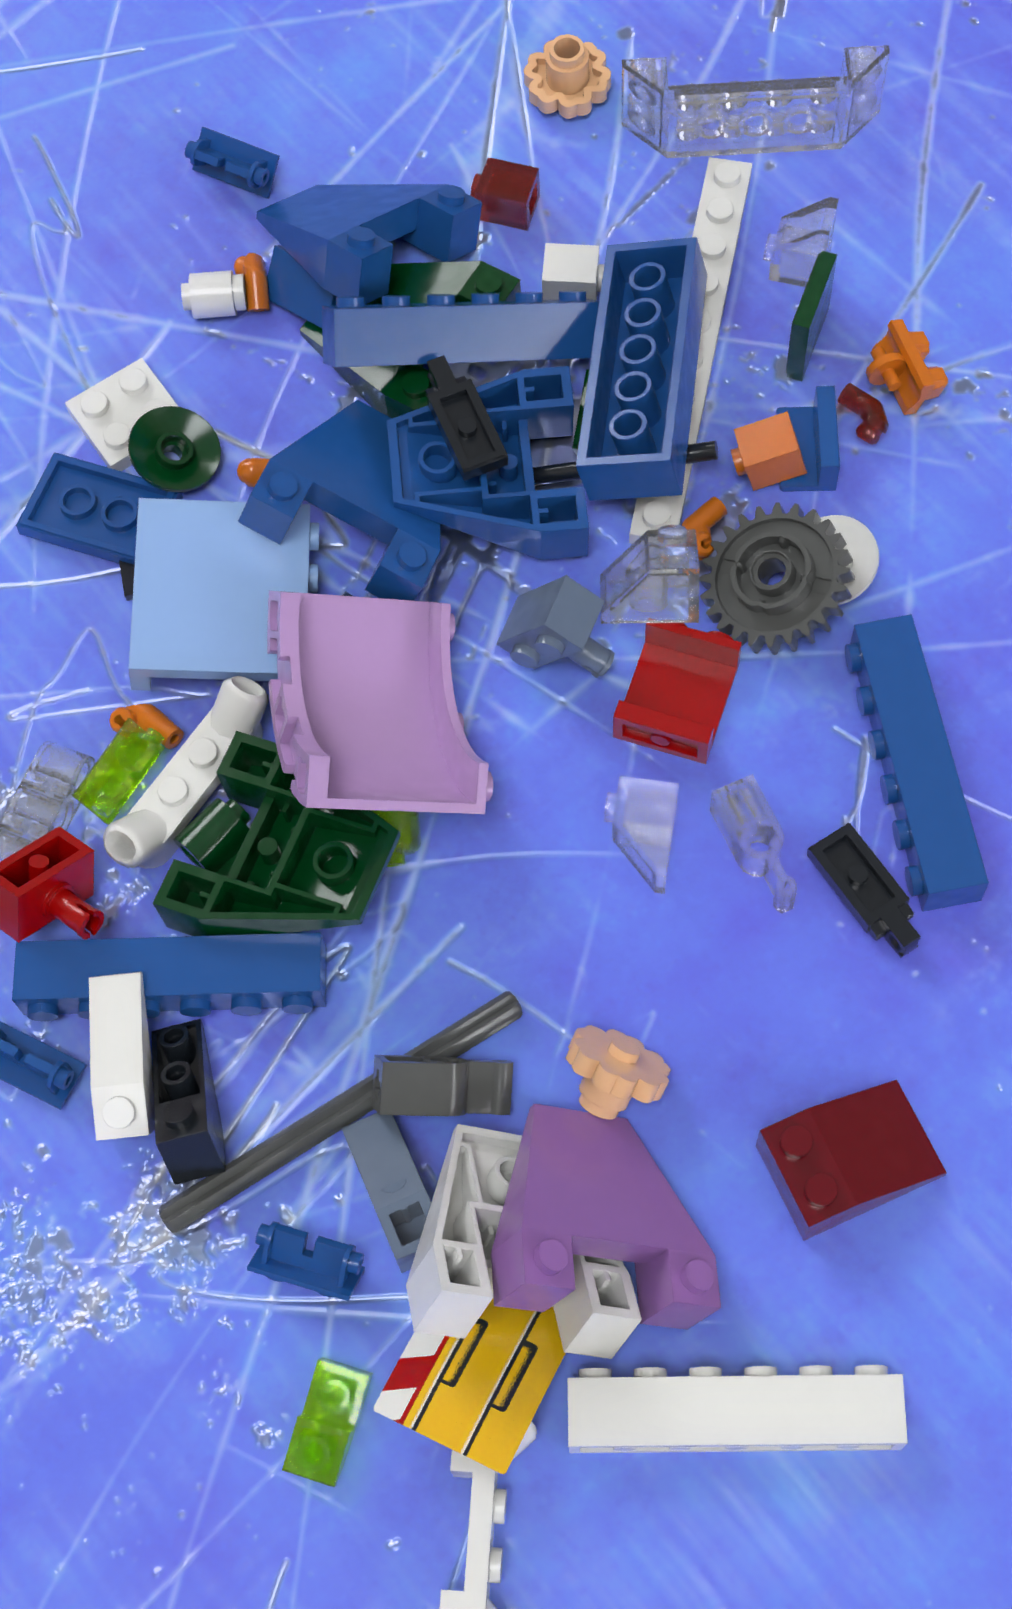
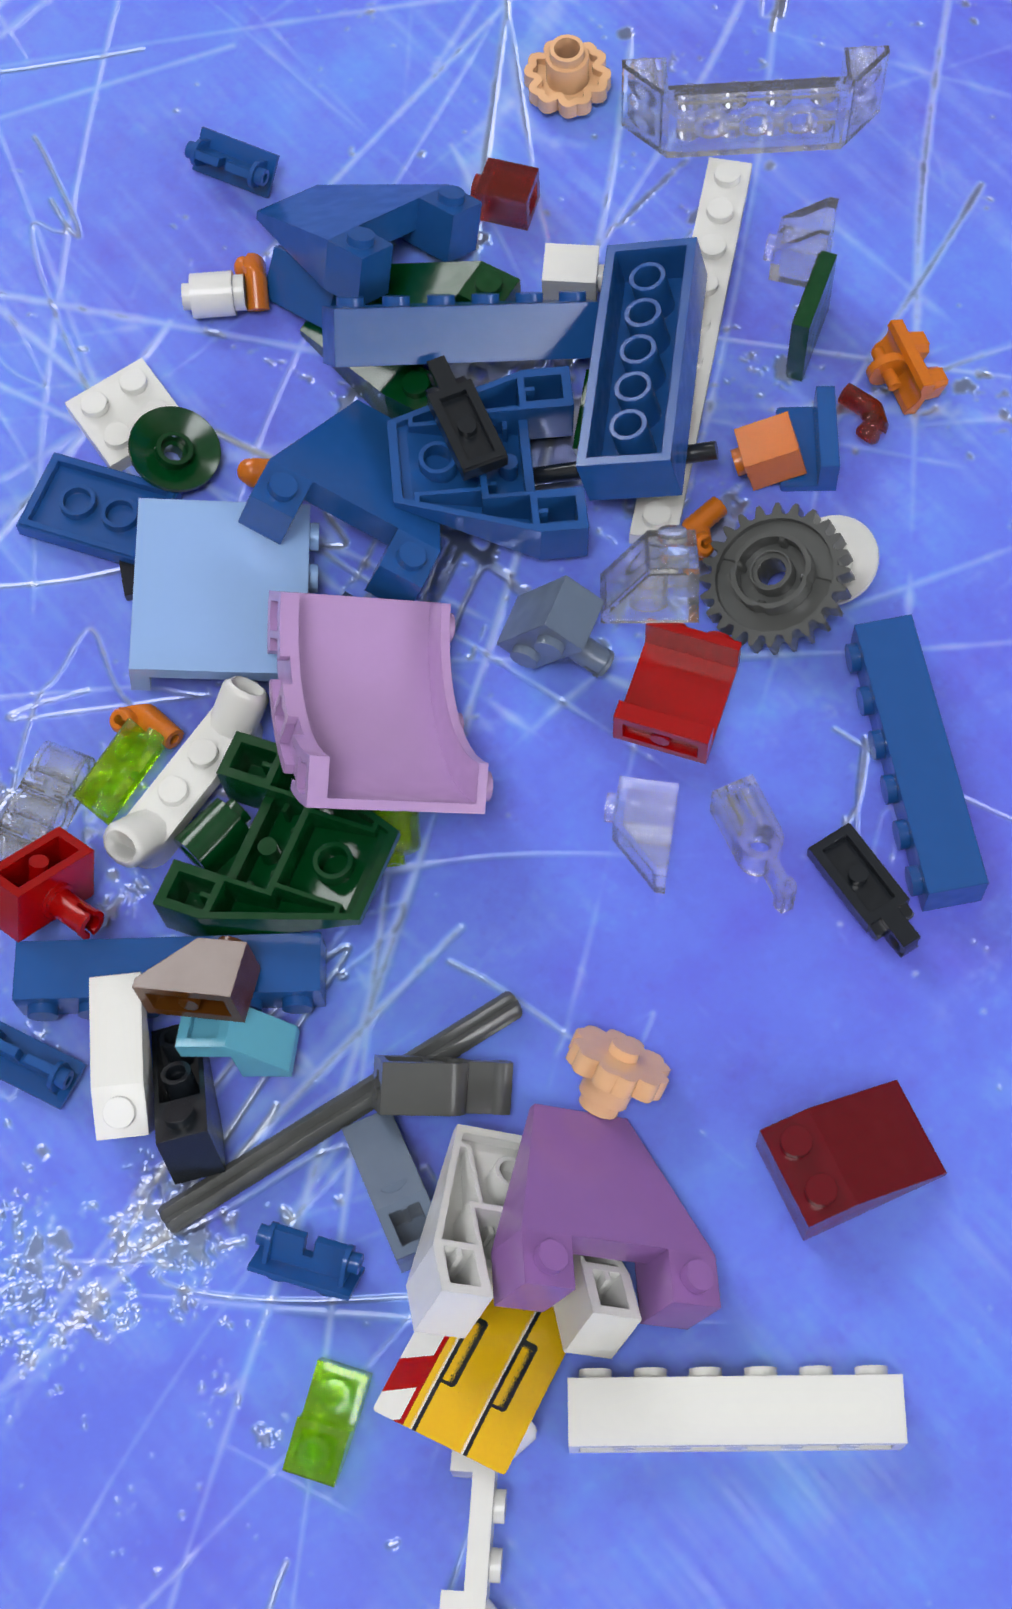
(202, 981): none -> slope
(257, 1047): none -> medium azure slope

